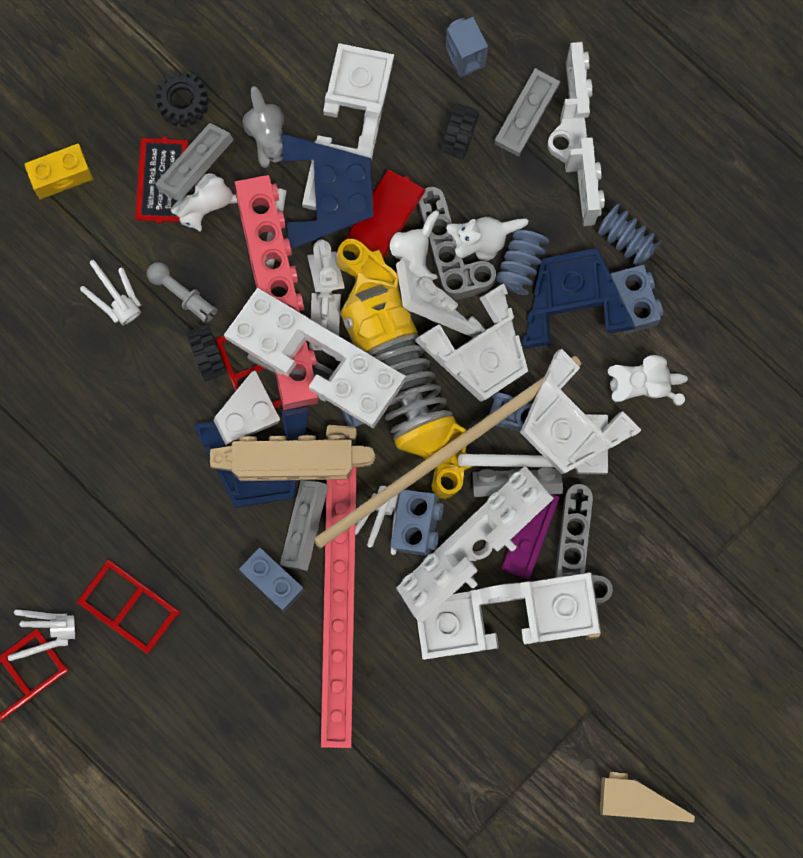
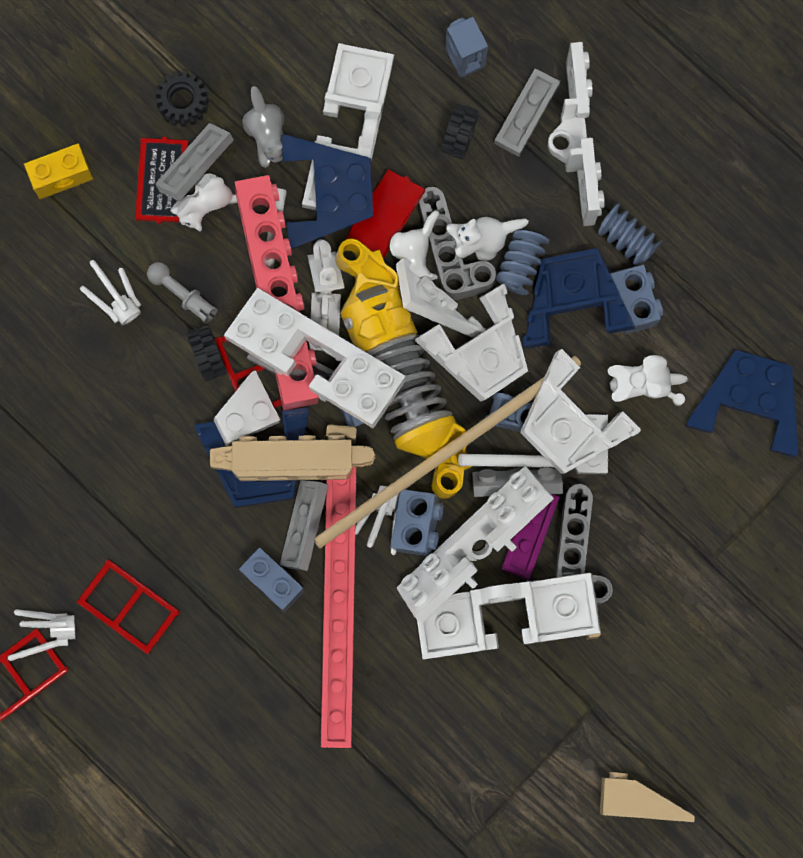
(755, 388): none -> dark blue wing

